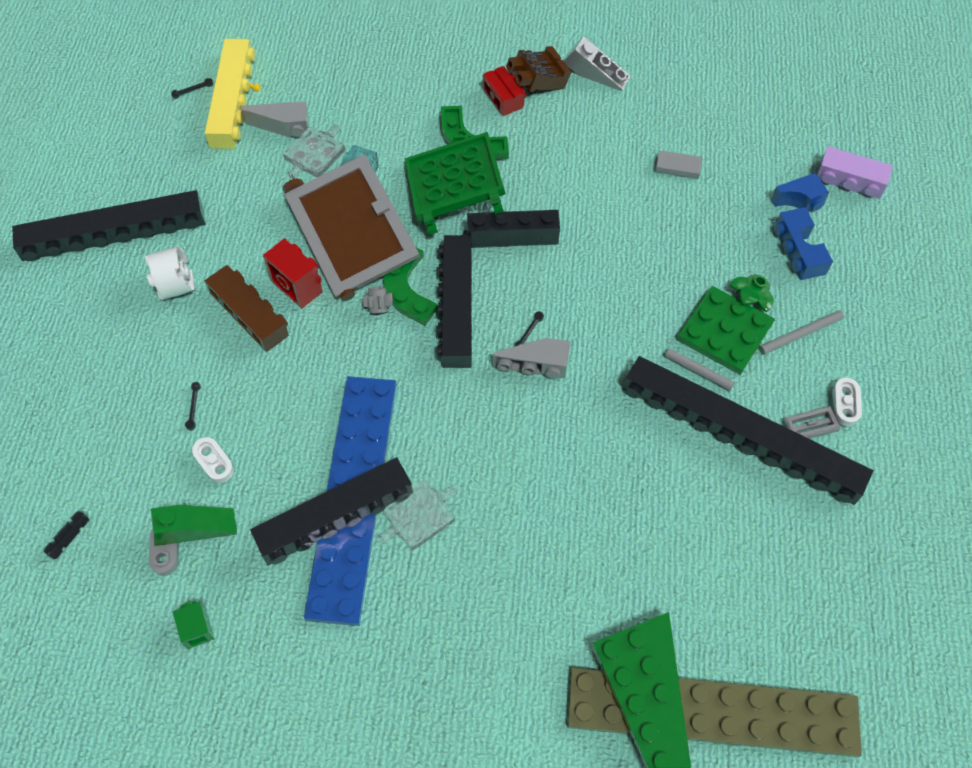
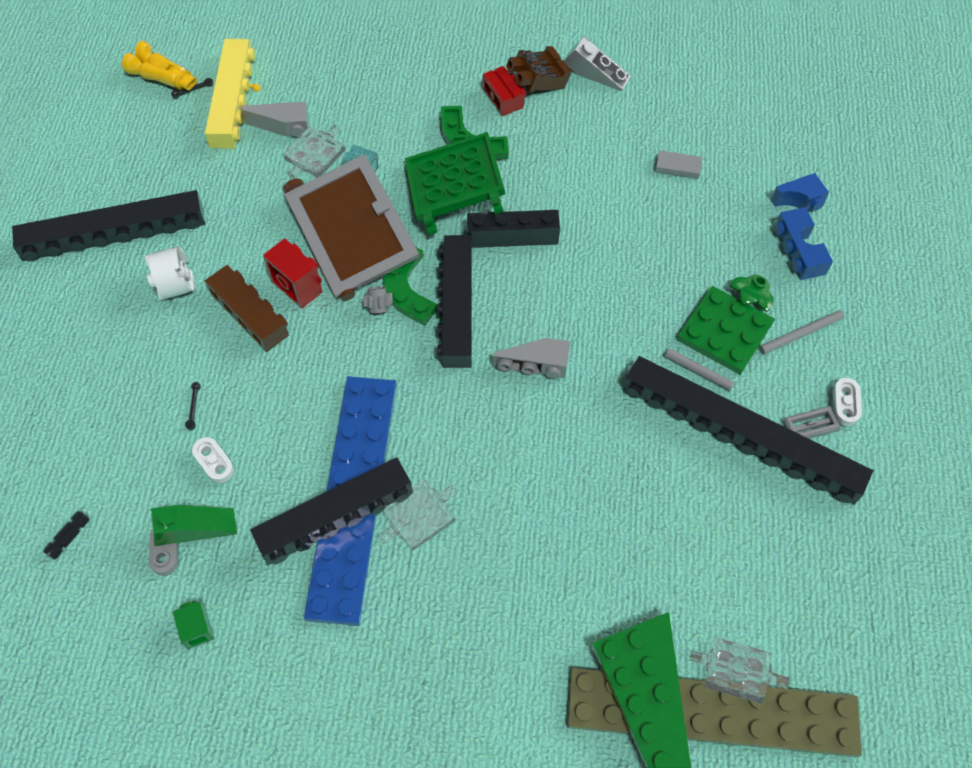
(157, 67): none -> yellow piece
(538, 317): black hinge -> none
(739, 670): none -> clear plate
(854, 172): lavender brick -> none

